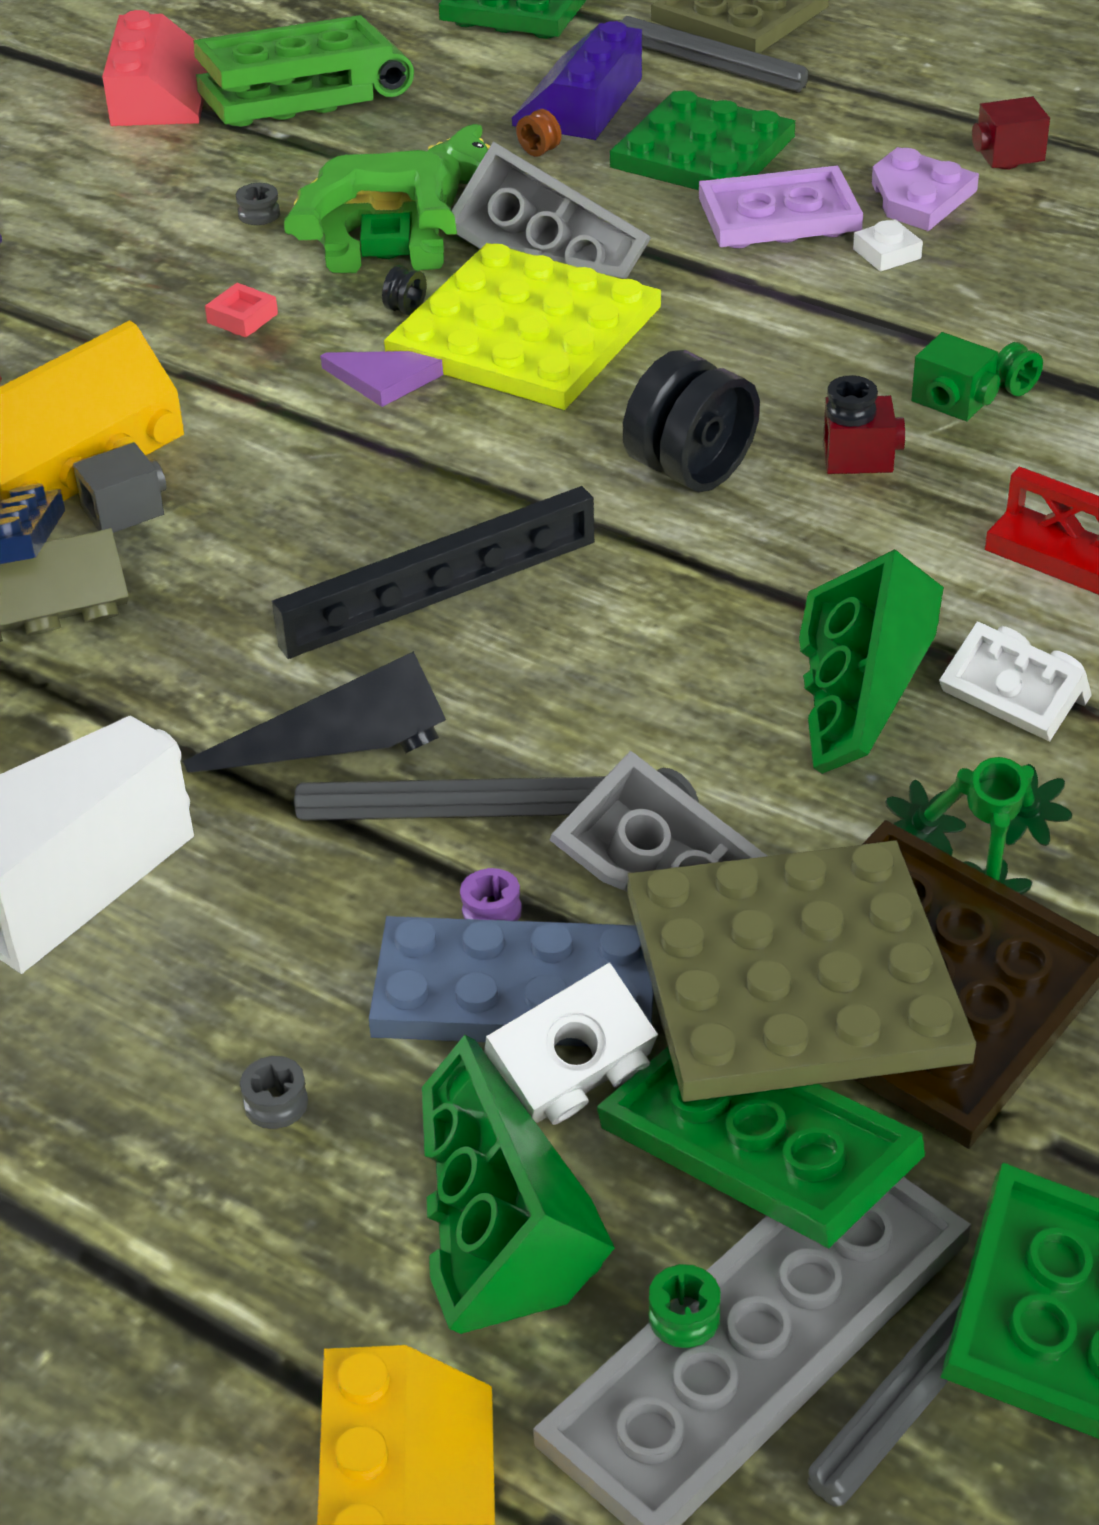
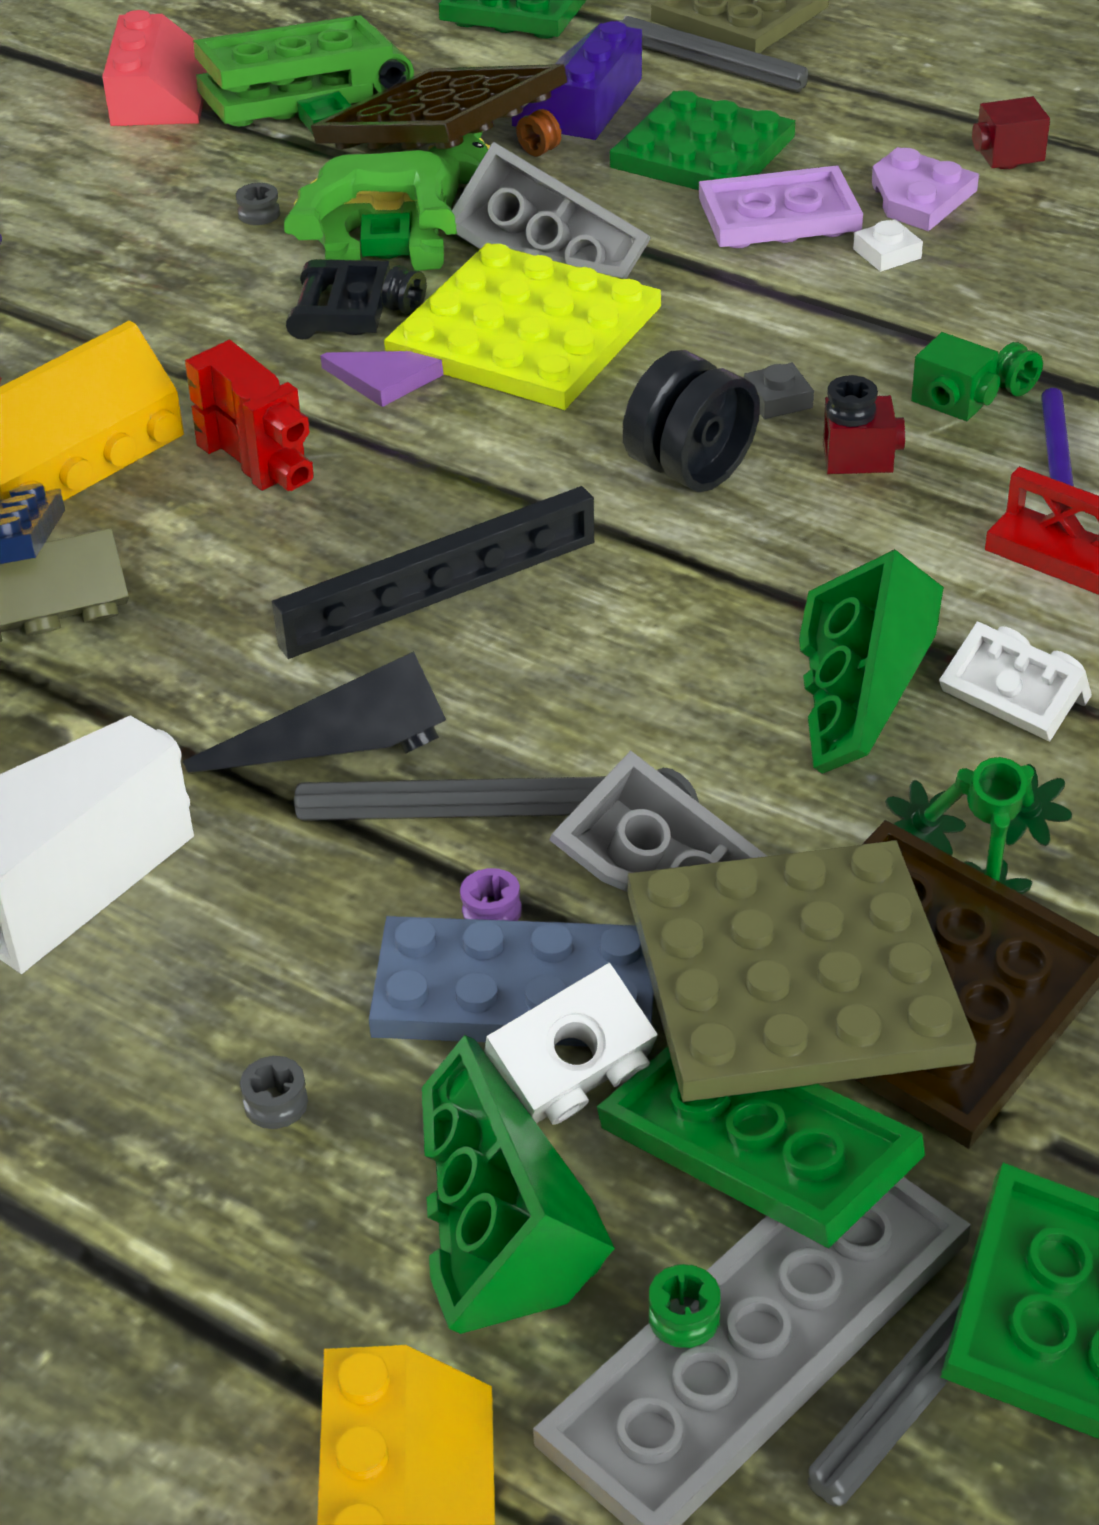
(120, 487): dark grey brick -> none
(241, 310): coral plate -> none
(249, 416): none -> red hips
(321, 107): none -> green plate
(353, 301): none -> black plate
(440, 106): none -> dark brown plate
(781, 390): none -> dark grey plate
(1056, 436): none -> dark purple bar

